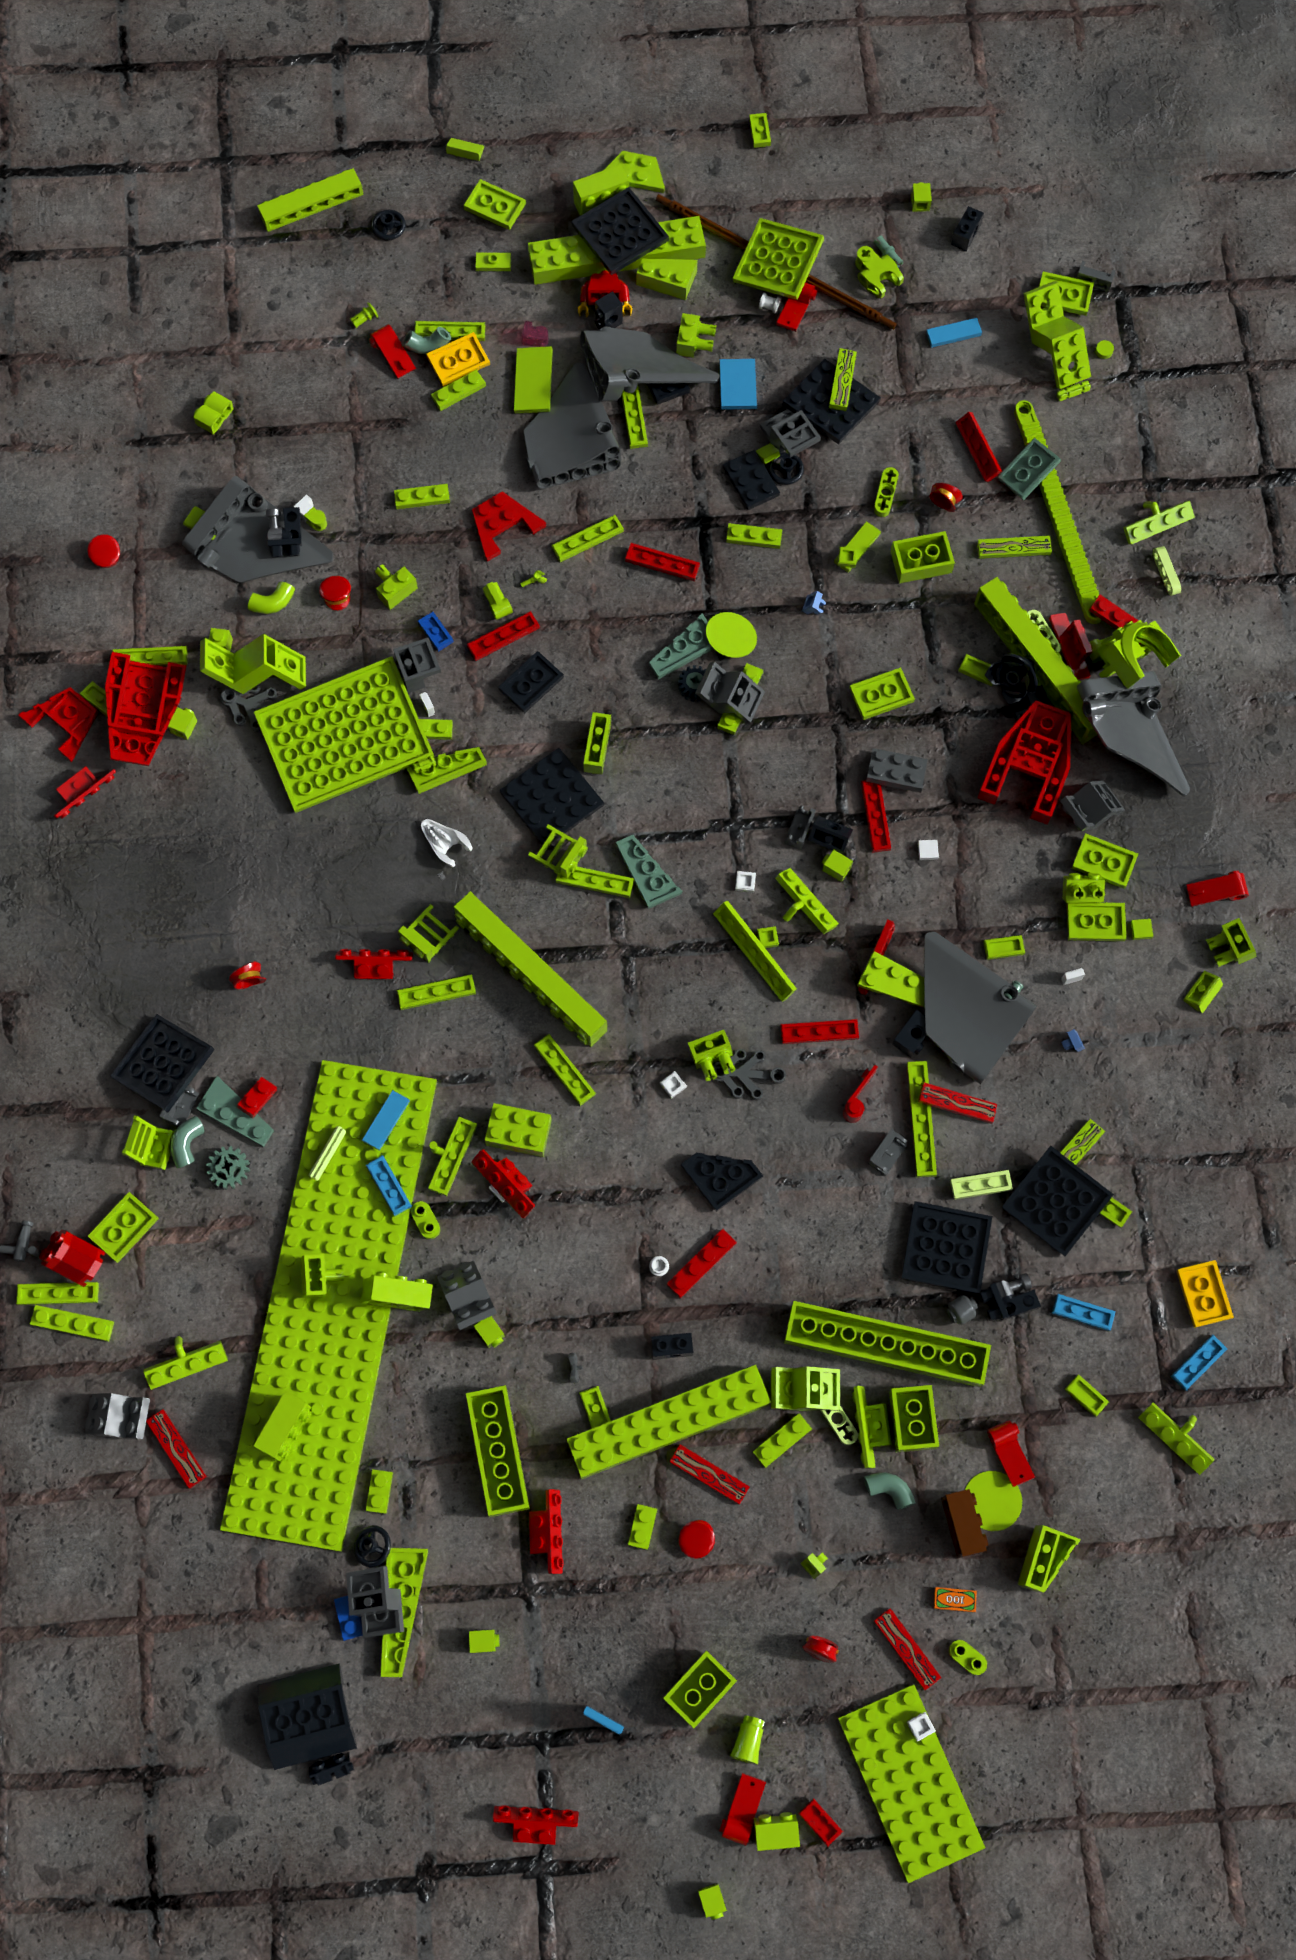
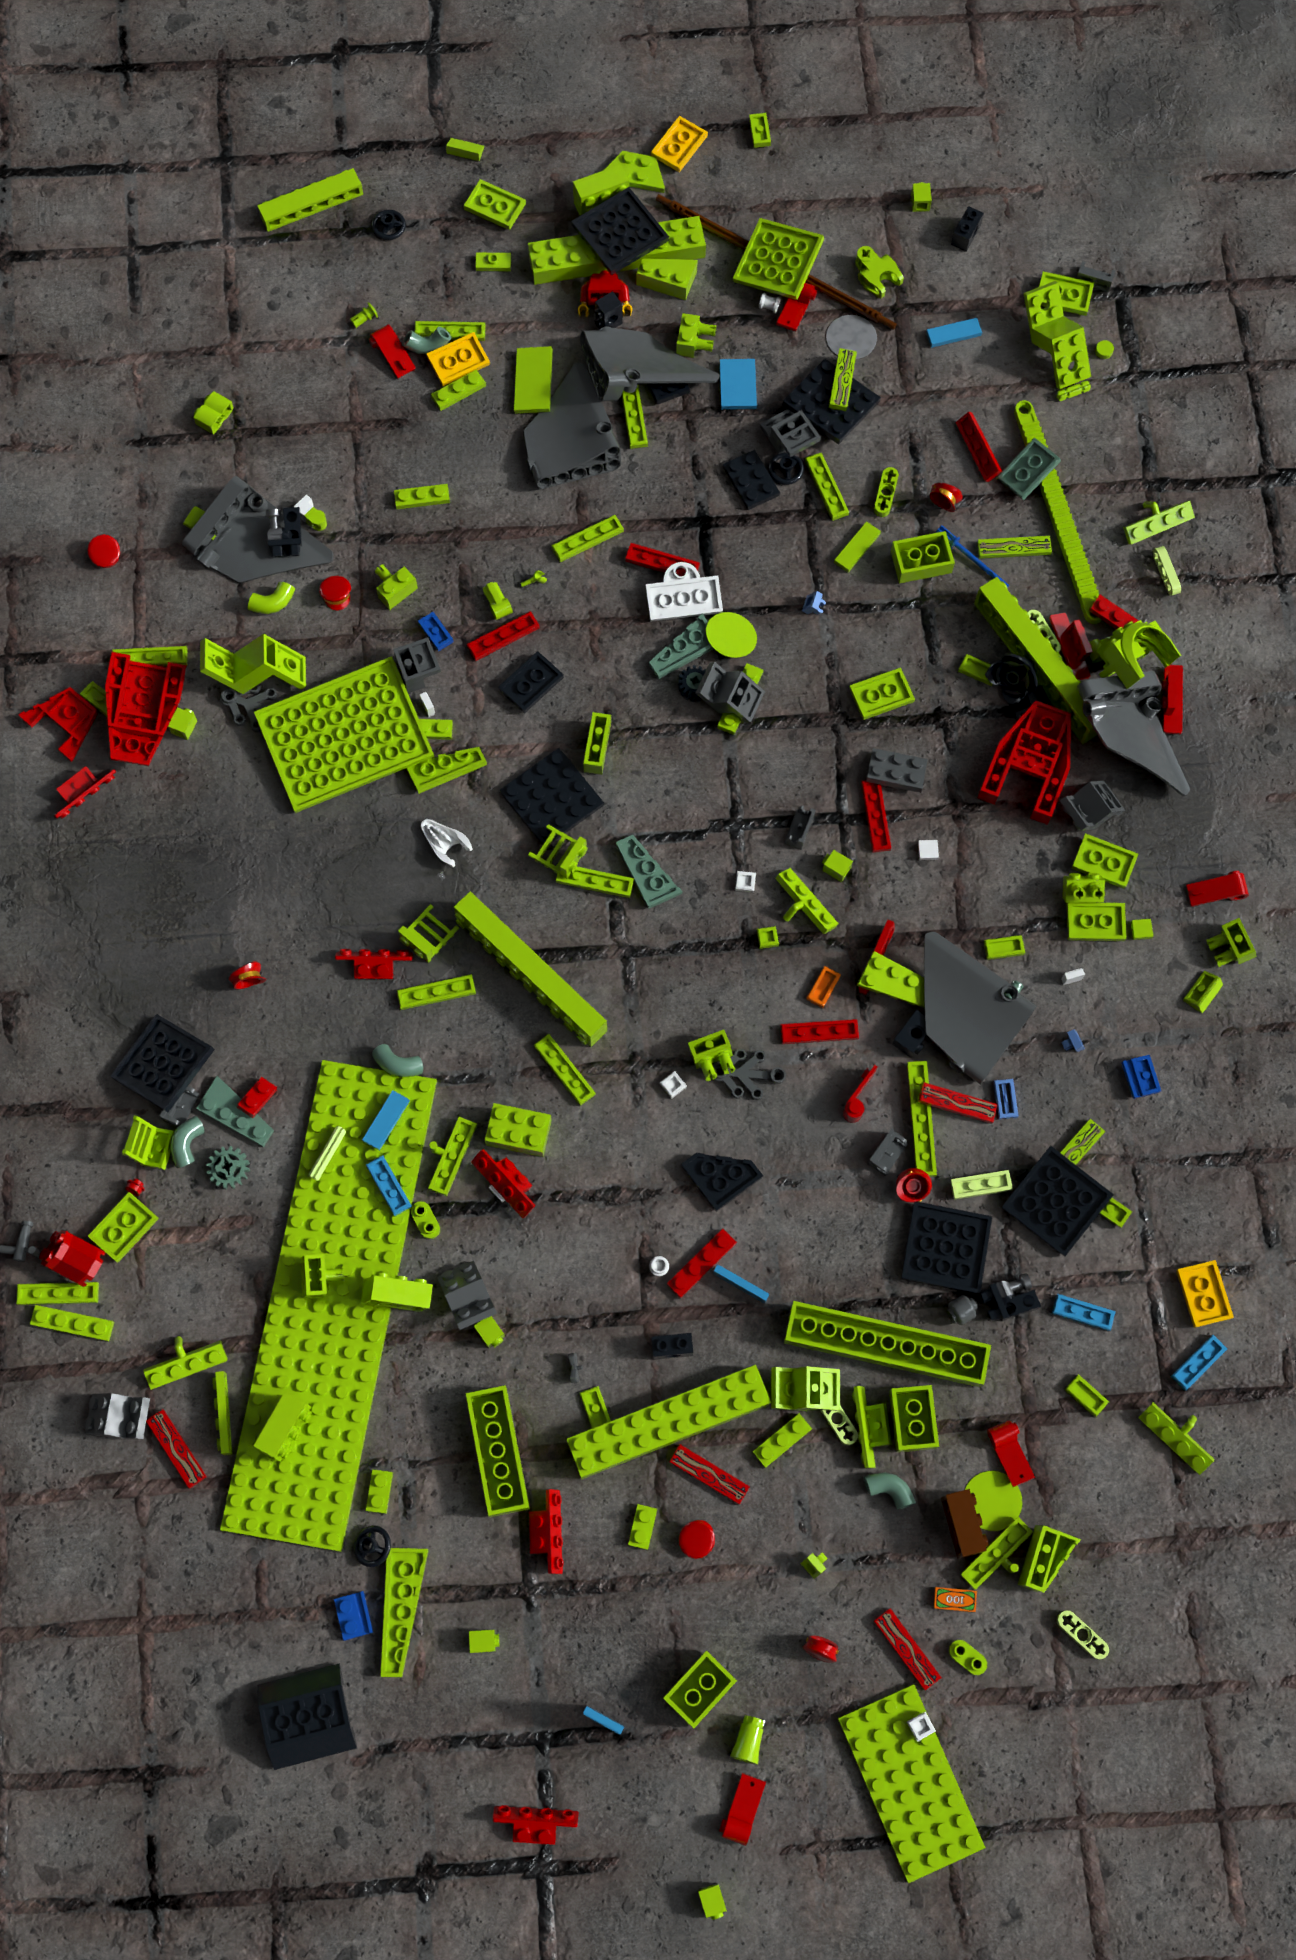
(135, 1187): none -> red plate
(221, 637): lime brick -> none
(221, 1404): none -> lime plate
(321, 1771): black hinge -> none
(375, 1602): dark grey bracket -> none
(397, 1065): none -> sand green cylinder
(424, 764): lime piece -> none
(499, 515): red wing -> none
(534, 336): clear pink leg -> none
(679, 144): none -> yellow plate
(683, 595): none -> white plate
(741, 1284): none -> dark azure tile
(754, 536): lime plate -> none
(755, 951): lime plate -> none
(768, 453): lime tile -> none
(776, 1831): lime brick -> none
(820, 1822): red plate -> none
(823, 987): none -> orange tile
(826, 486): none -> lime tile
(830, 834): black brick -> none
(847, 557): lime tile -> none
(853, 334): none -> flat silver sticker
(885, 248): sand green pin -> none
(913, 1185): none -> red piece
(954, 541): none -> blue piece
(997, 1554): none -> lime plate
(1007, 1115): none -> medium blue tile
(1098, 1641): none -> yellowish green beam
(1141, 1076): none -> blue plate
(1173, 699): none -> red bracket

